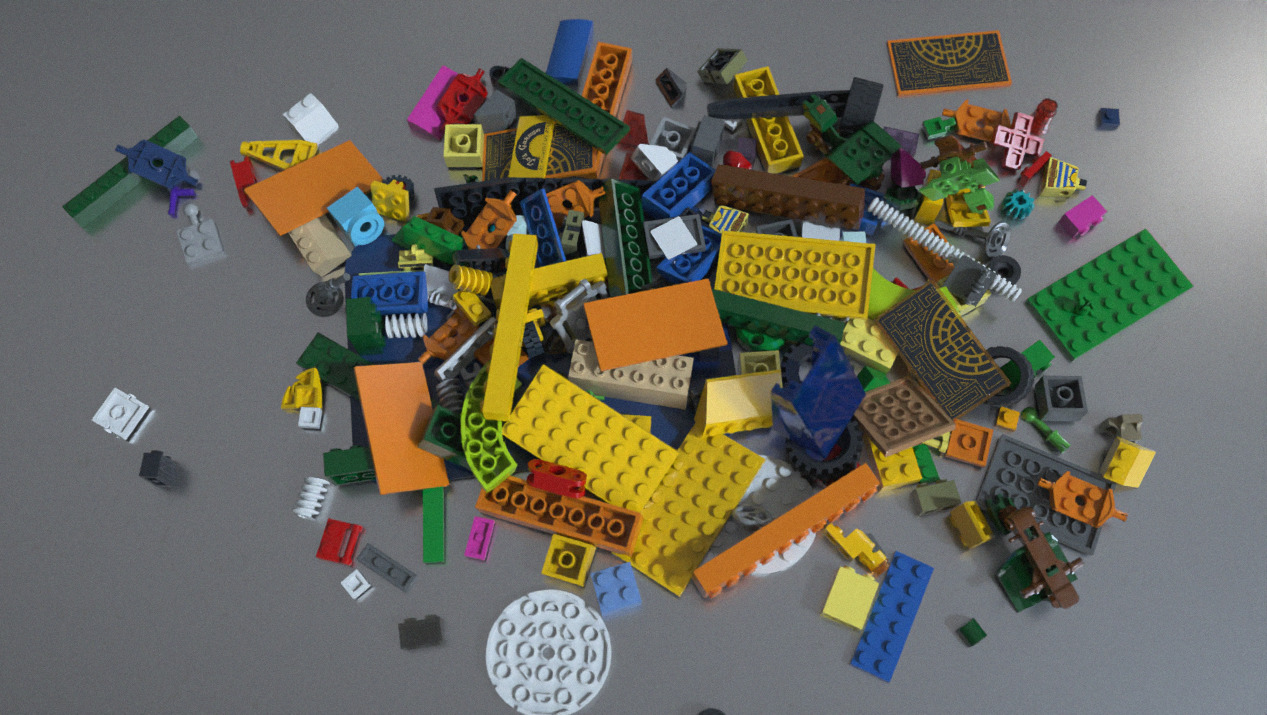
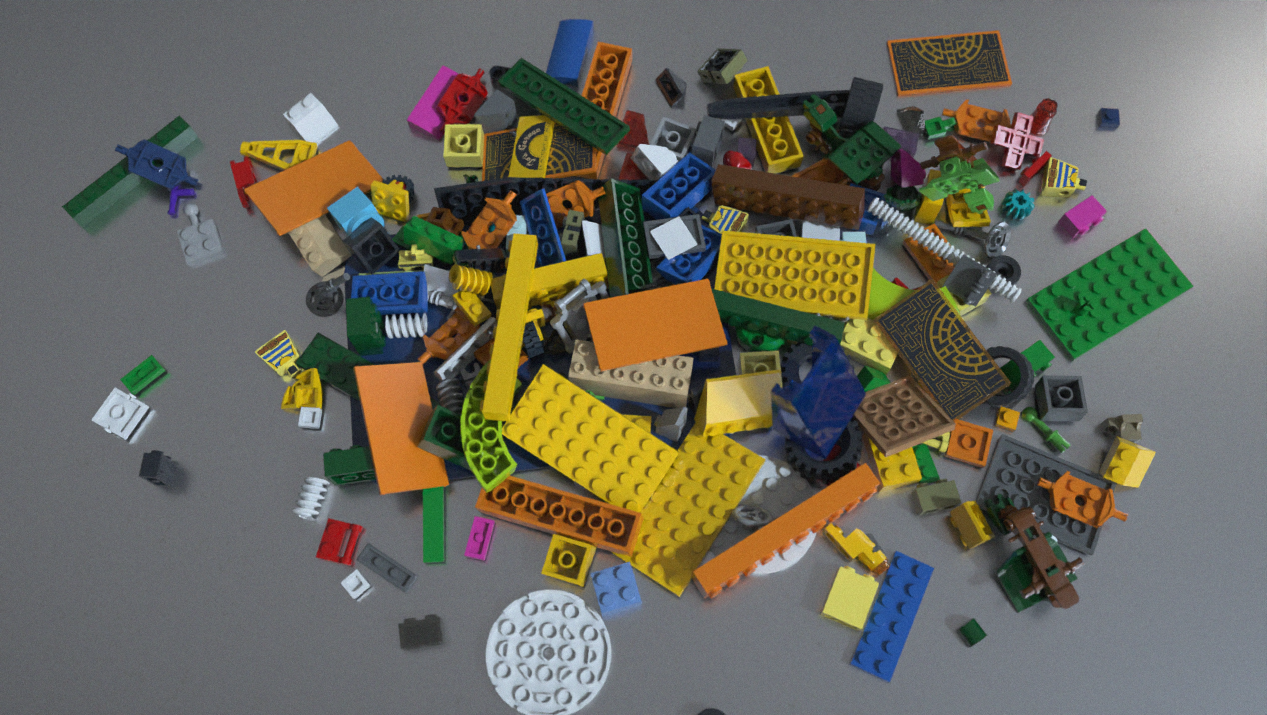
(142, 374): none -> green plate
(281, 355): none -> torso
(371, 245): none -> black brick
(556, 478): red piece -> none
(671, 423): none -> light grey slope
(912, 120): none -> clear smoke slope

